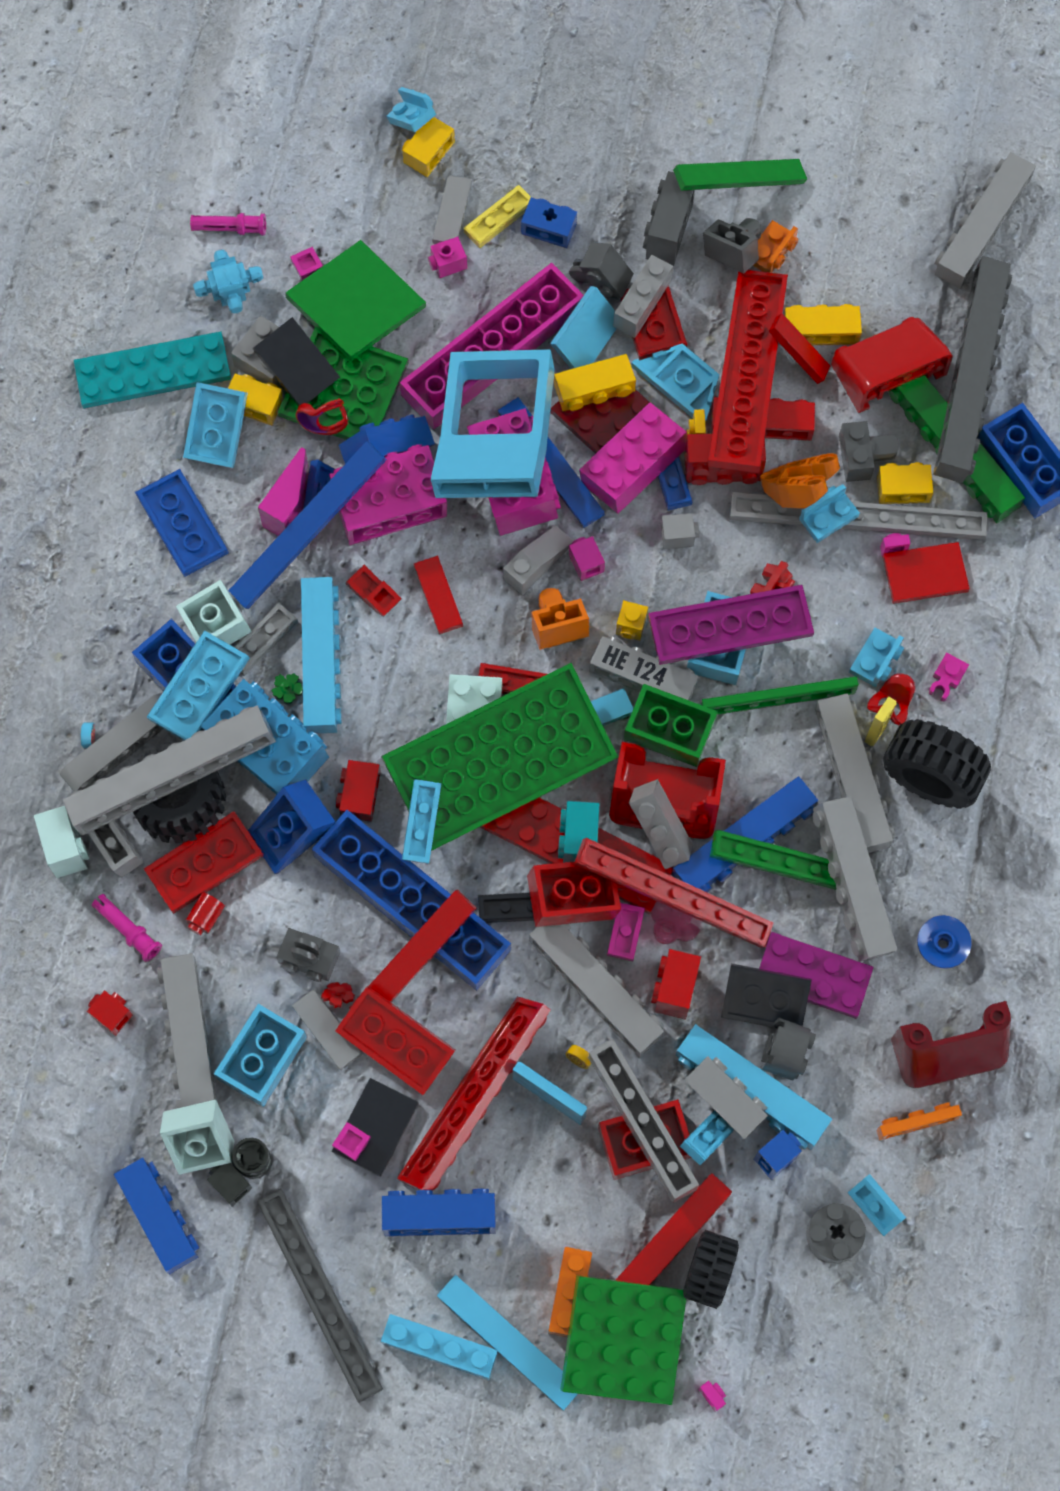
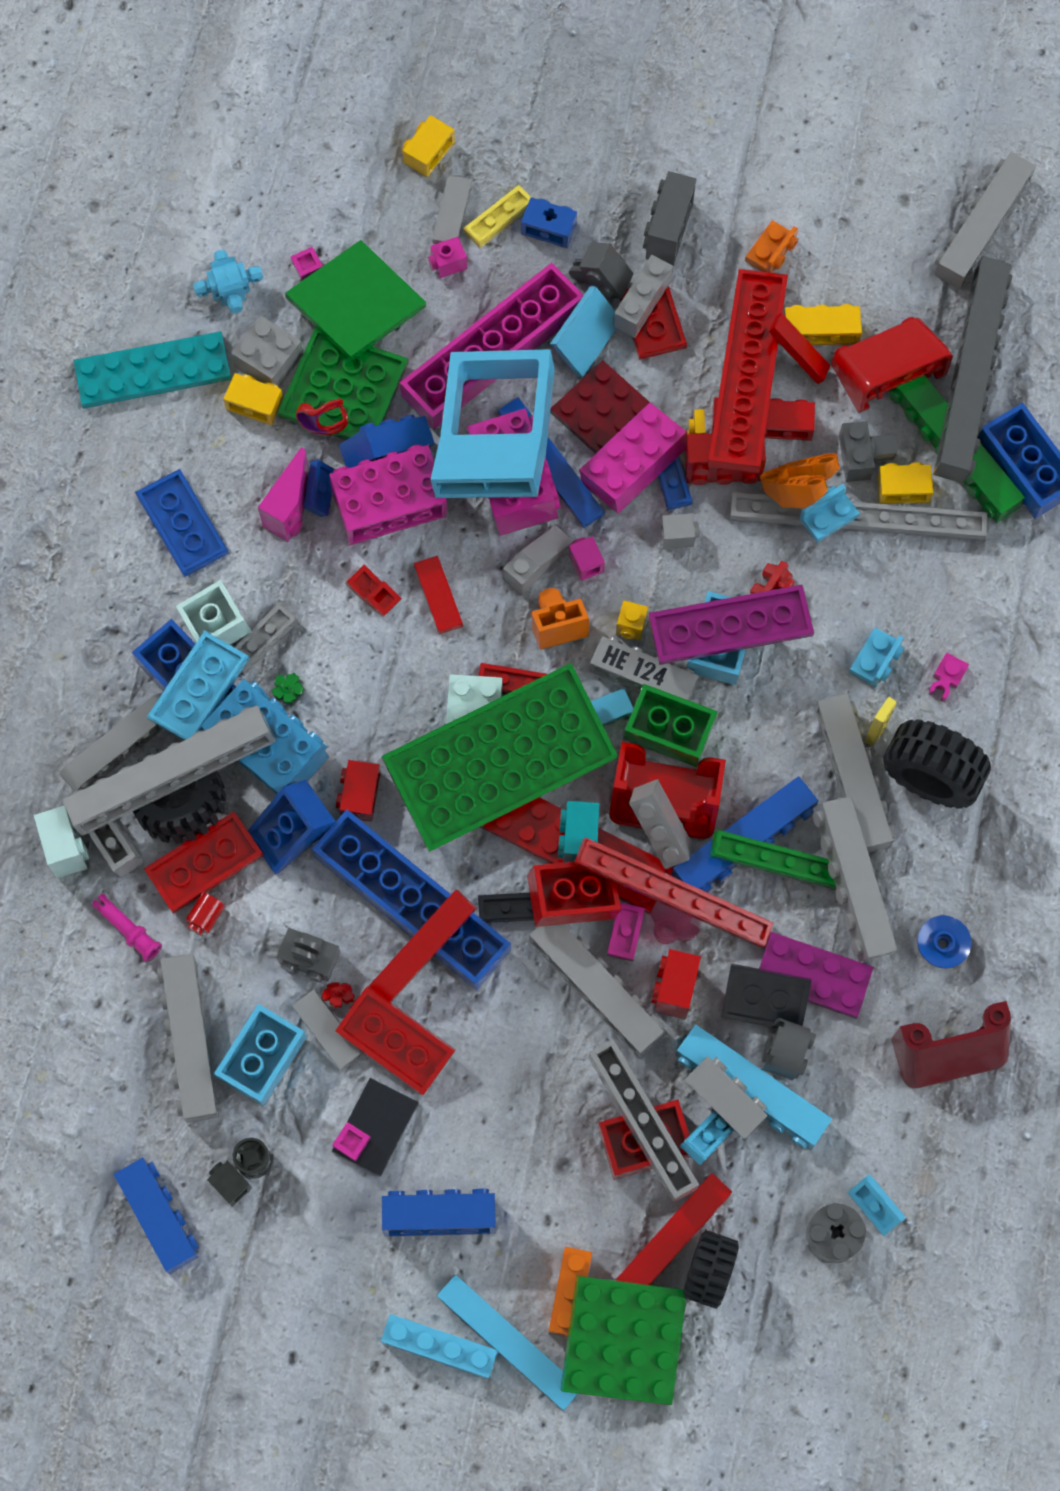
(88, 734): medium azure tile -> none
(109, 1011): red brick -> none
(197, 1137): light aqua brick -> none
(215, 425): medium azure plate -> none
(240, 223): dark pink pin -> none
(296, 362): black tile -> none
(307, 524): blue tile -> none
(319, 655): medium azure brick -> none
(320, 1295): dark grey tile -> none
(413, 111): medium azure bracket -> none
(421, 821): medium azure plate -> none
(474, 1094): red plate -> none
(549, 1093): medium azure tile -> none
(578, 1056): yellow tile -> none
(594, 383): yellow brick -> none
(680, 377): medium azure wing -> none
(713, 1394): dark pink plate -> none
(733, 243): dark grey brick -> none
(739, 174): green tile -> none
(778, 1154): blue brick -> none
(782, 695): green tile -> none
(895, 542): dark pink plate -> none
(901, 689): red piece -> none
(918, 1120): orange plate -> none
(925, 572): red tile -> none

